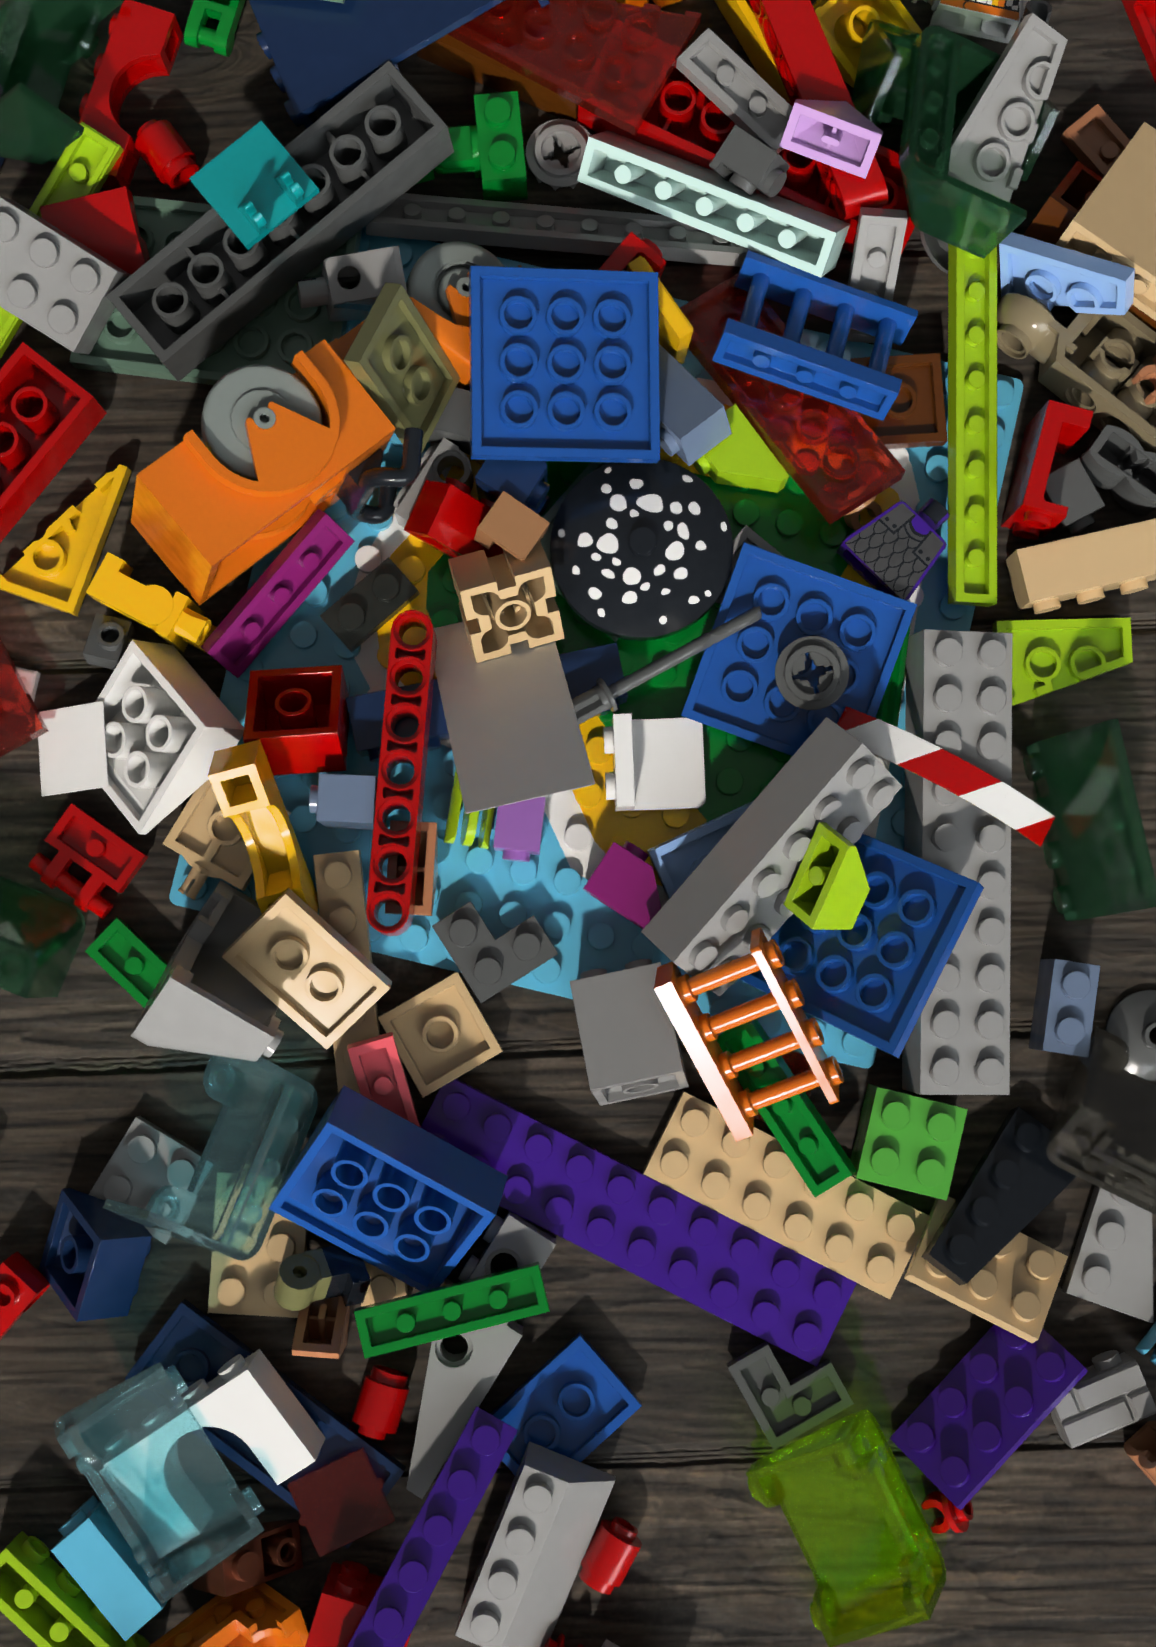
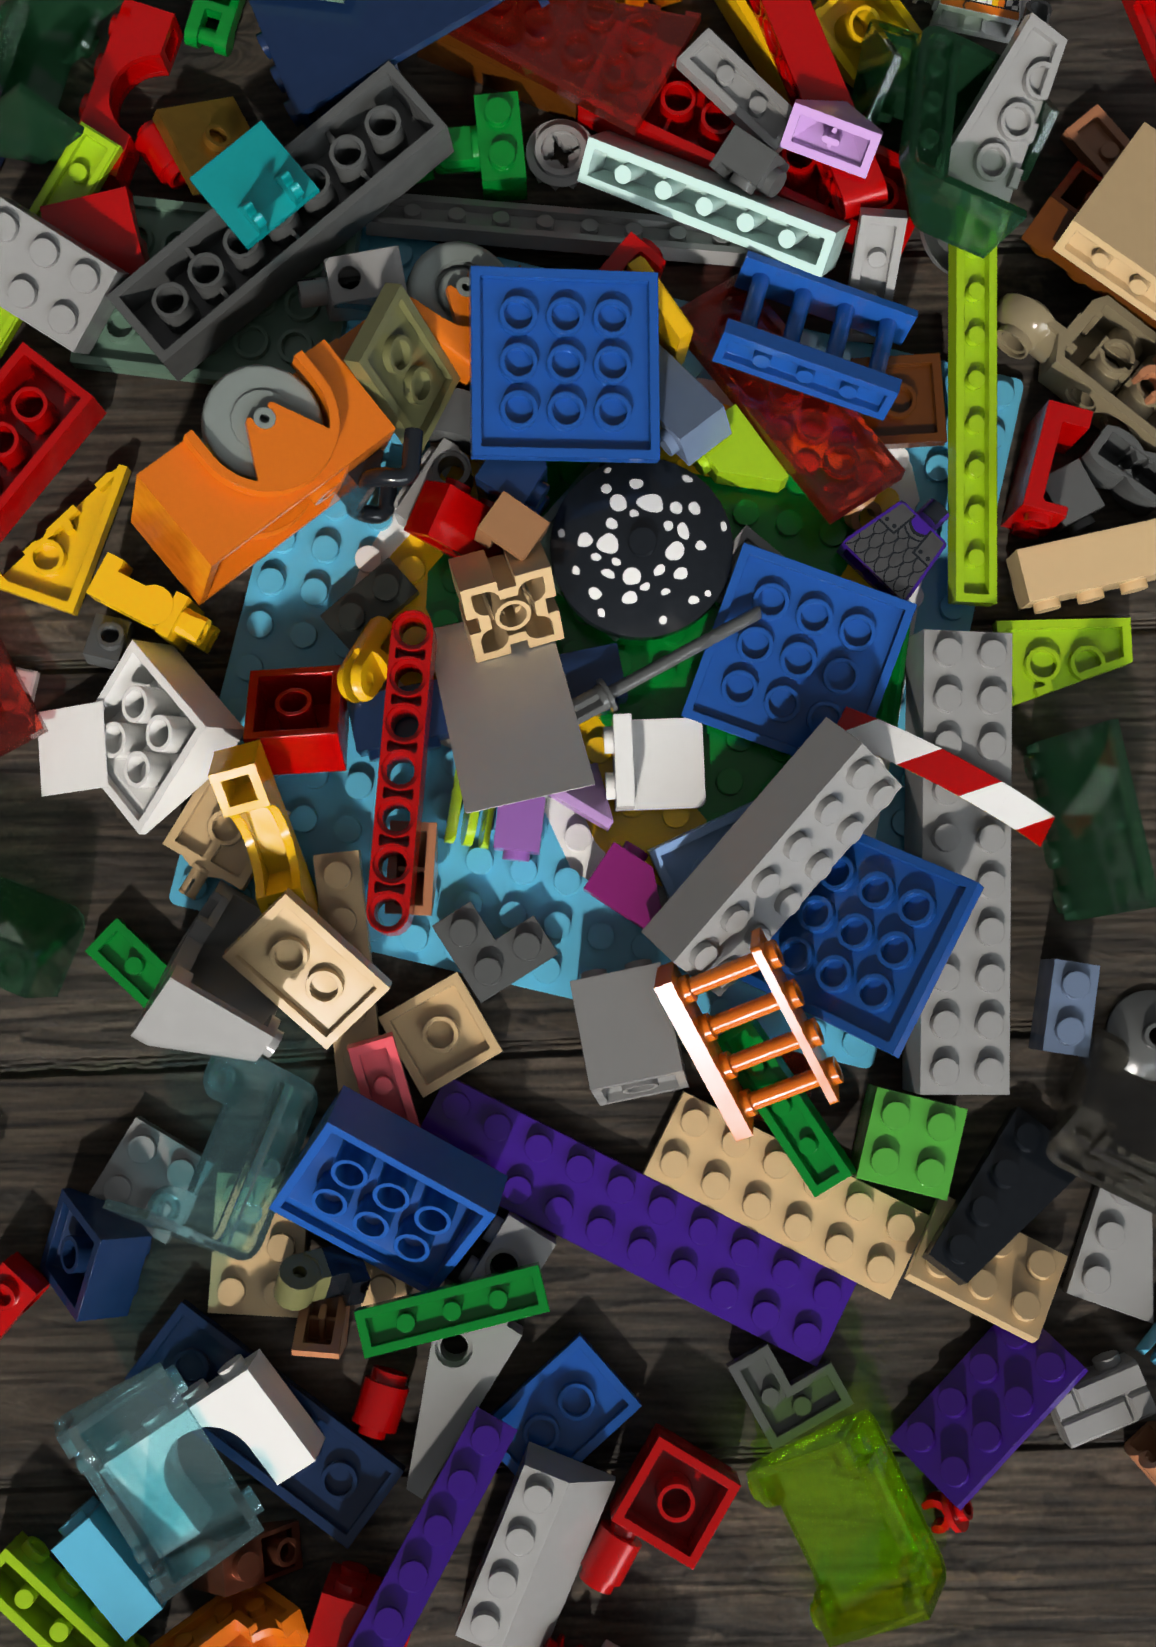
(95, 849): red plate -> none
(199, 132): none -> pearl gold plate
(277, 593): magenta plate -> none
(341, 1502): clear red piece -> none
(344, 801): sand blue brick -> none
(366, 662): none -> yellow arm
(589, 801): none -> lavender slope
(674, 1496): none -> red brick
(828, 883): lime slope -> none
(830, 684): dark grey gear -> none
(1064, 277): light blue wing -> none

